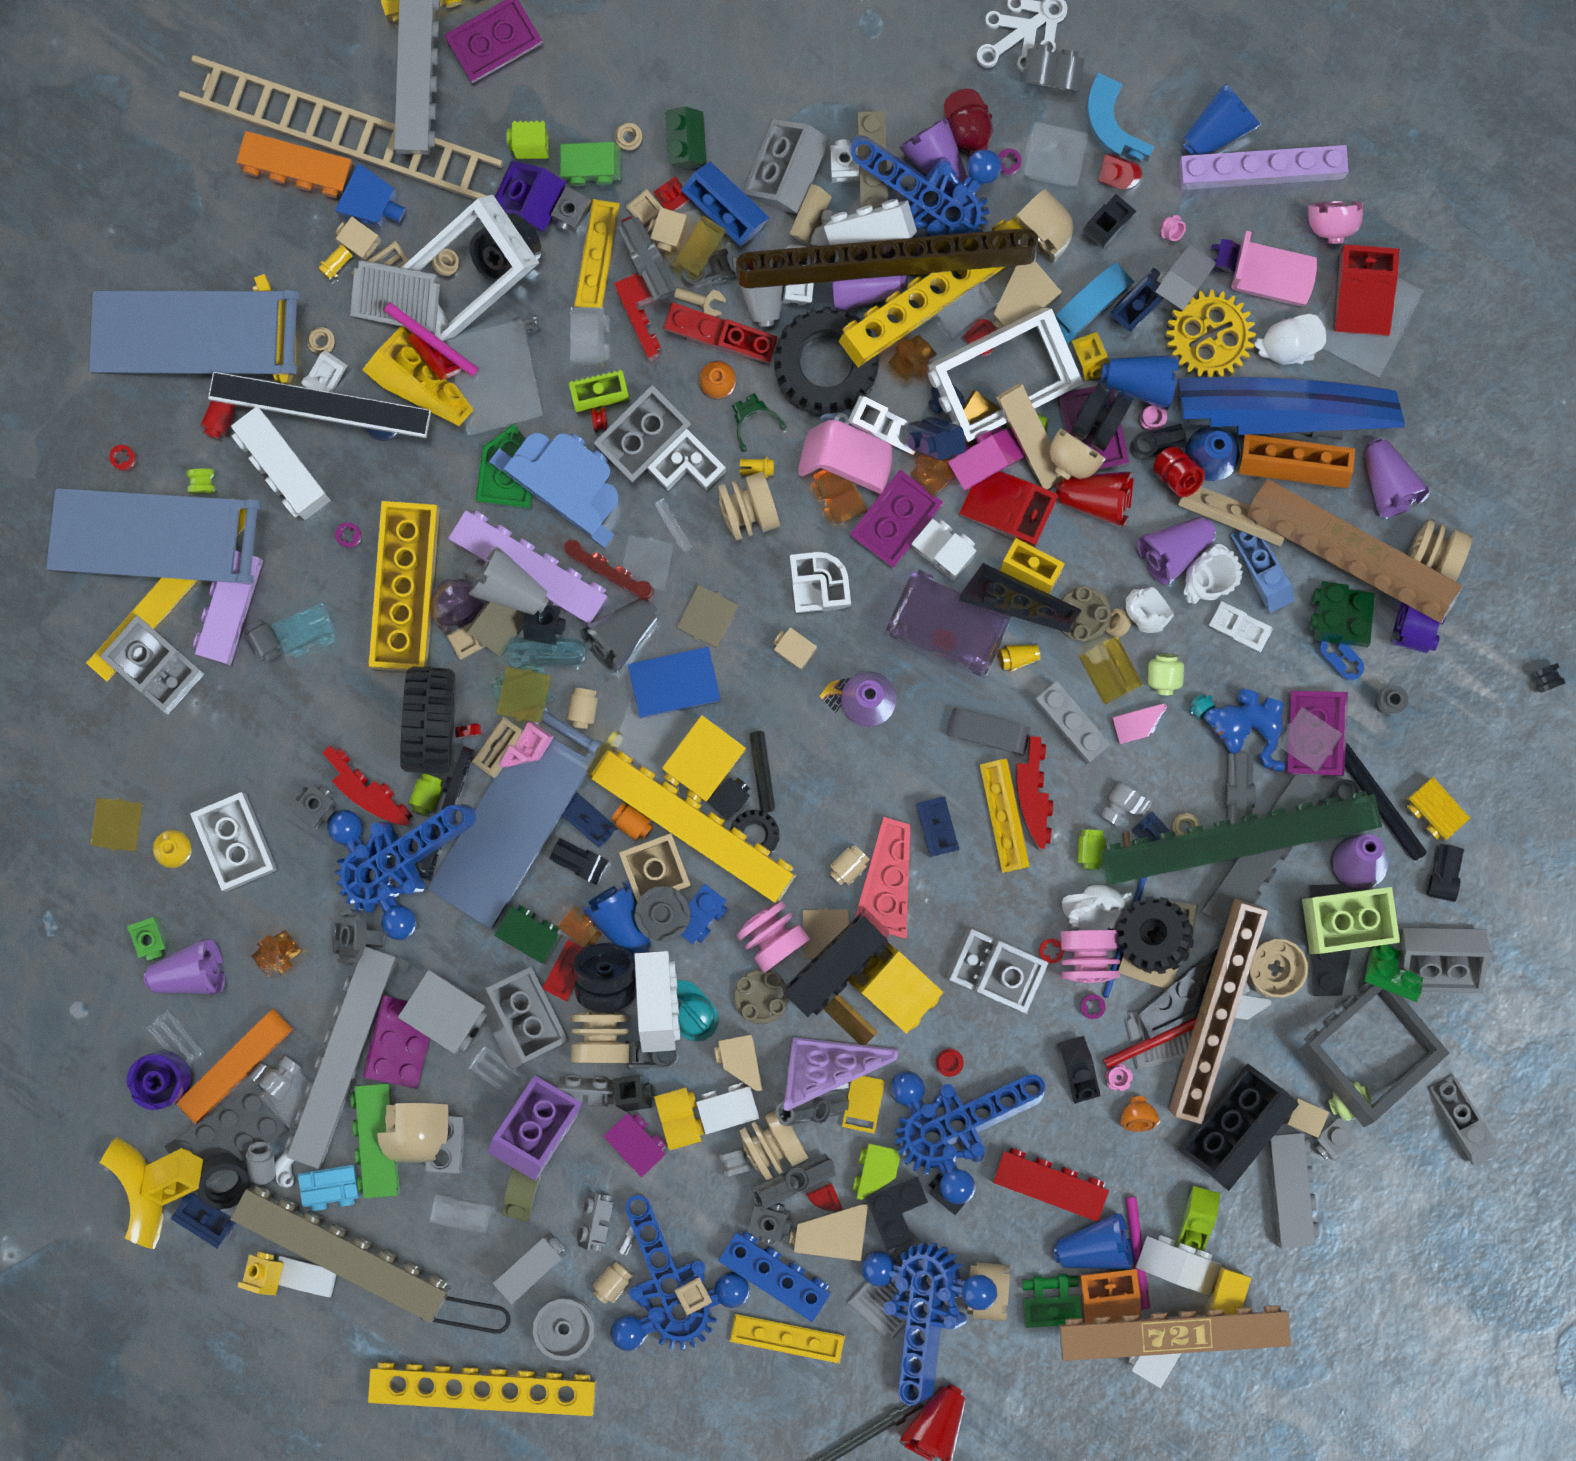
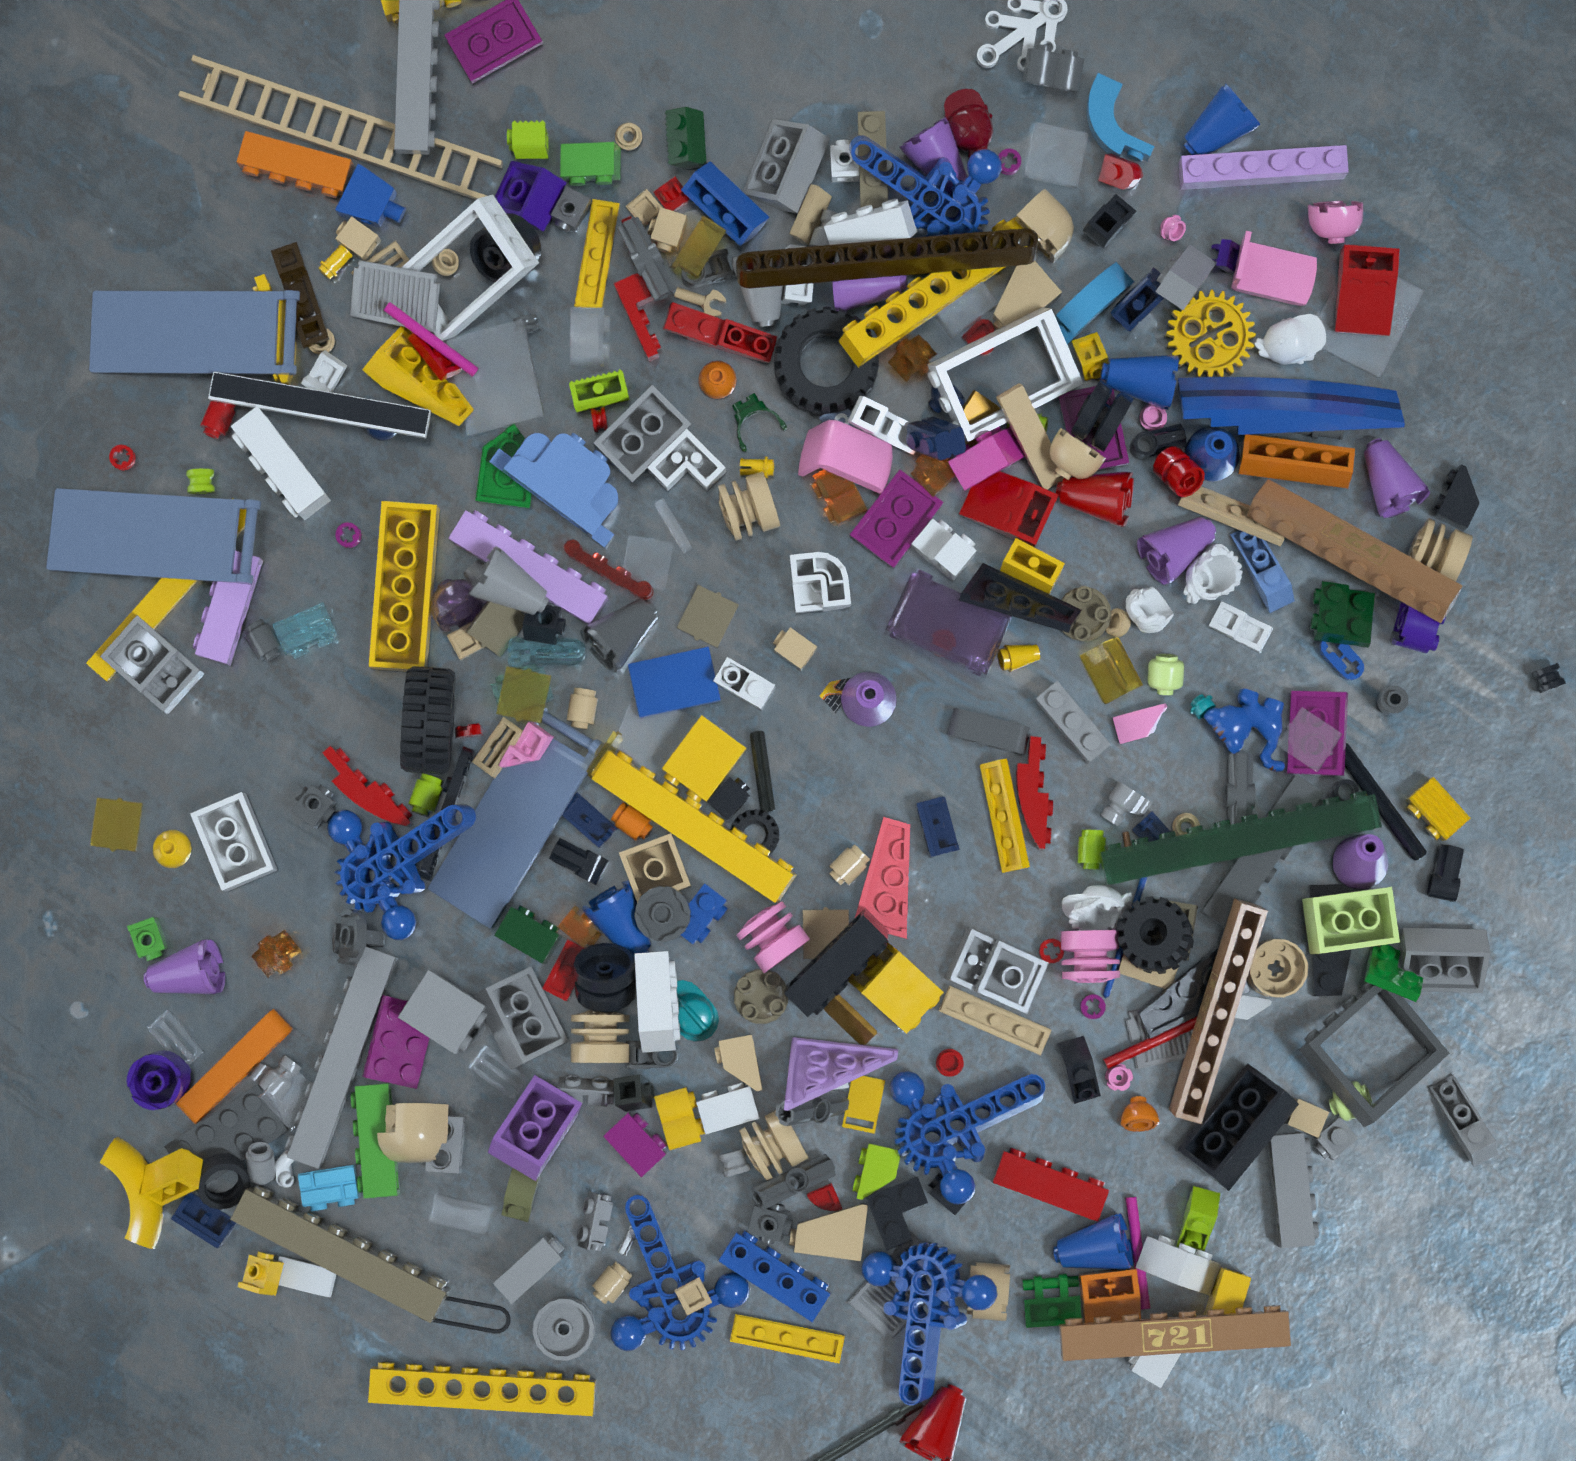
(295, 277): none -> dark brown slope
(744, 684): none -> white slope
(995, 1020): none -> tan tile
(1459, 501): none -> black slope

